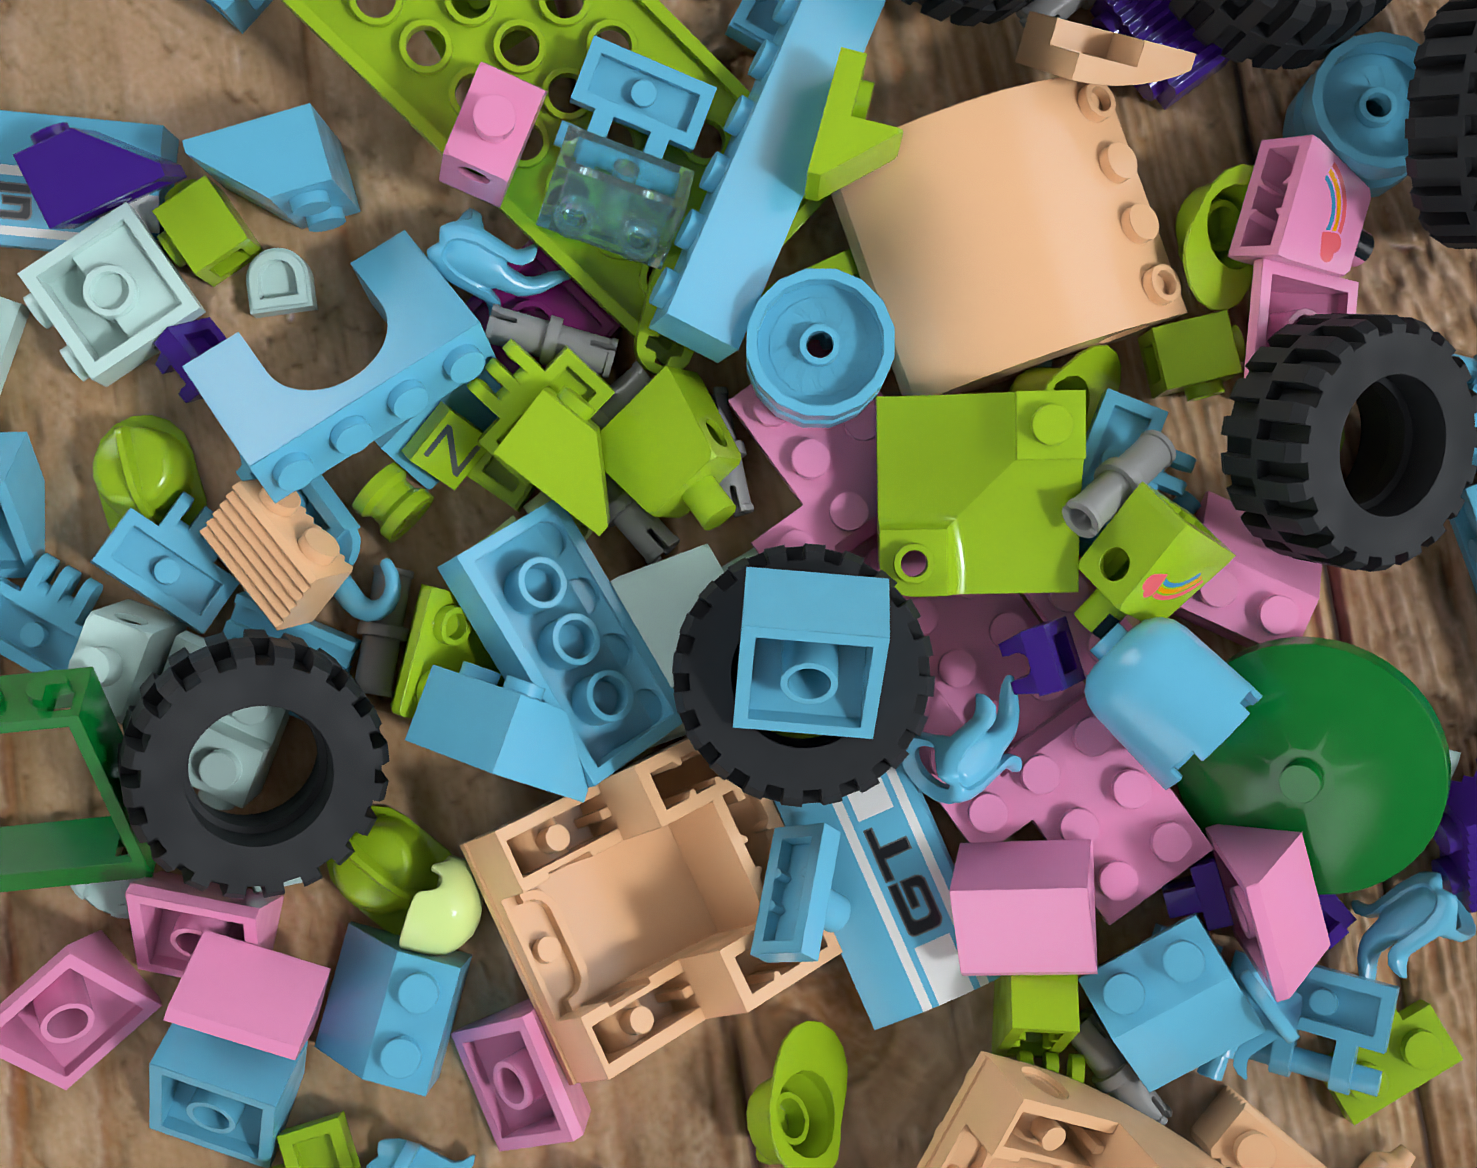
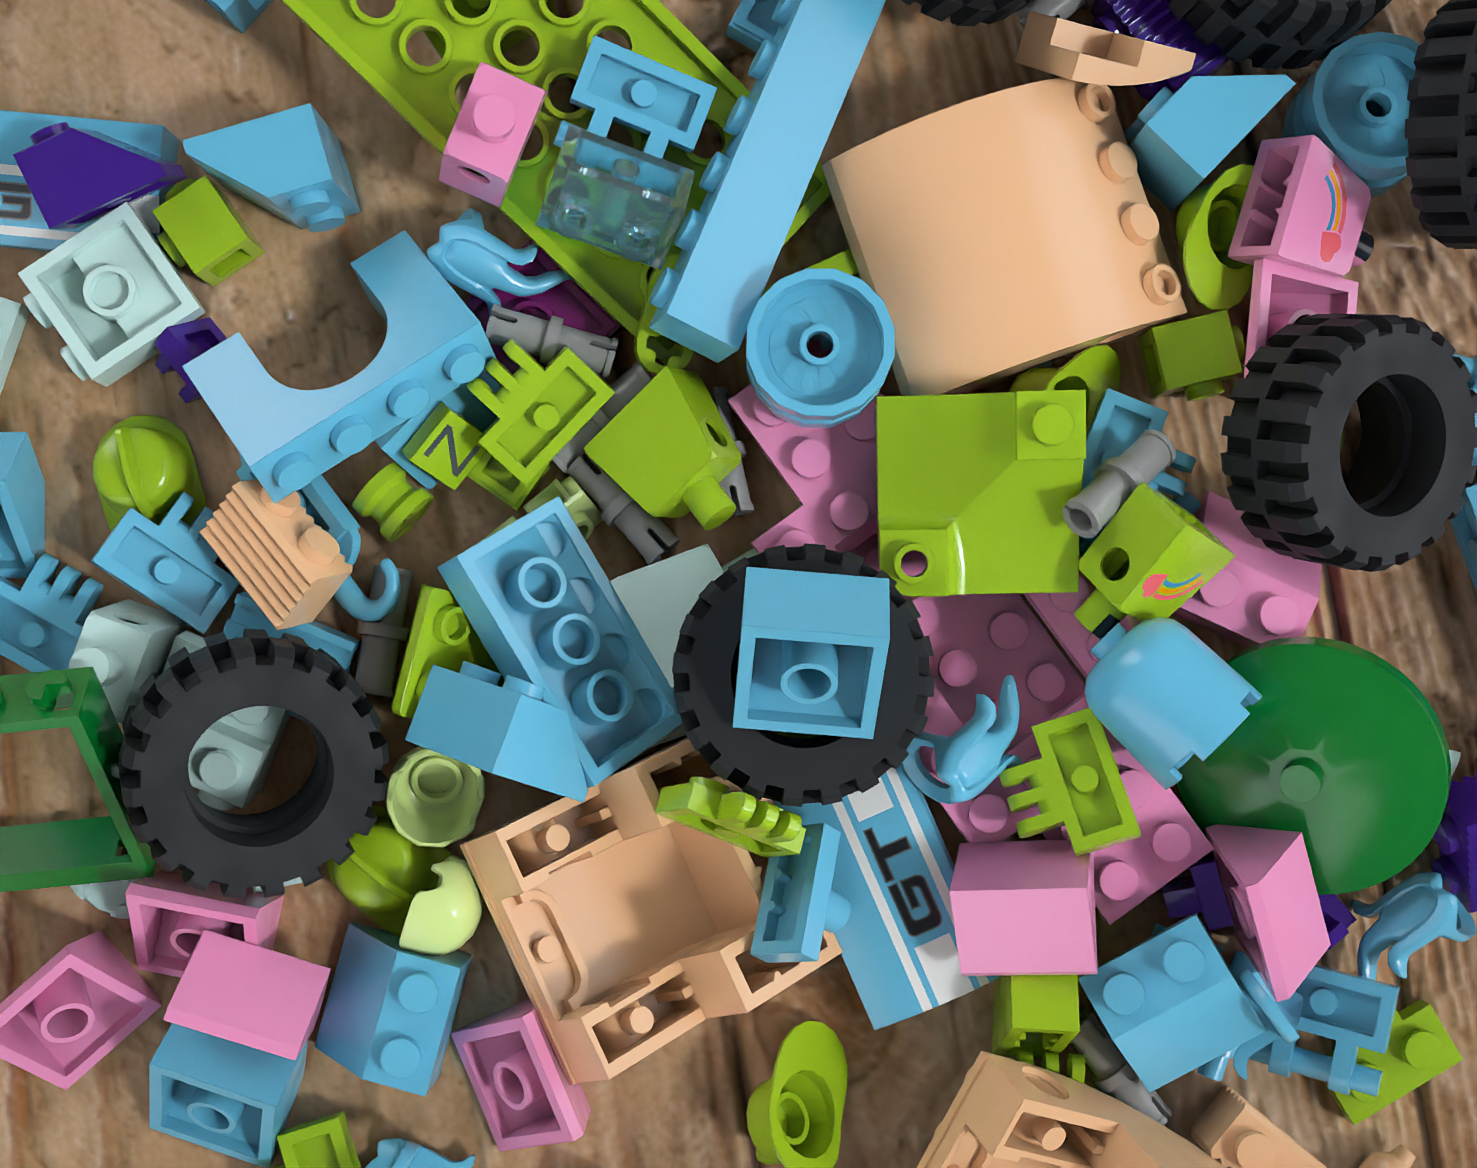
(280, 284): light aqua tile -> none
(434, 798): none -> yellowish green hair
(561, 455): lime slope -> none
(733, 817): none -> lime hinge
(846, 141): lime slope -> none
(1050, 655): dark purple tile -> none
(1073, 785): none -> lime hinge
(1192, 131): none -> medium azure slope

